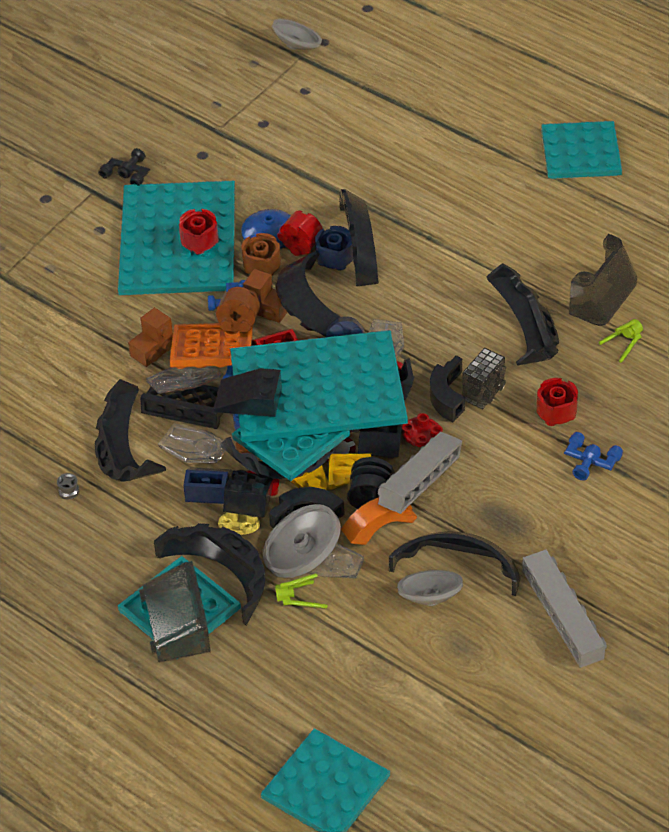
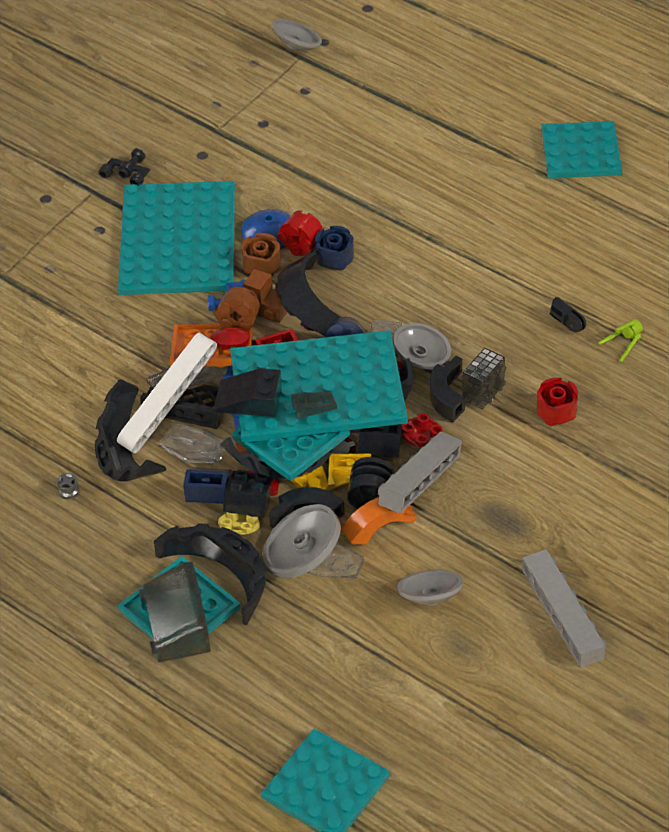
(154, 338): dark orange brick -> none
(166, 393): none -> white beam
(198, 230): red brick -> none
(230, 337): none -> red dish
(285, 592): lime plant -> none
(302, 403): none -> clear smoke slope
(361, 237): black windscreen -> none
(422, 345): none -> light grey dish
(460, 542): black windscreen -> none
(534, 318): black windscreen -> none
(567, 315): none -> black arm
(590, 456): blue piece -> none
(601, 295): clear smoke windscreen -> none

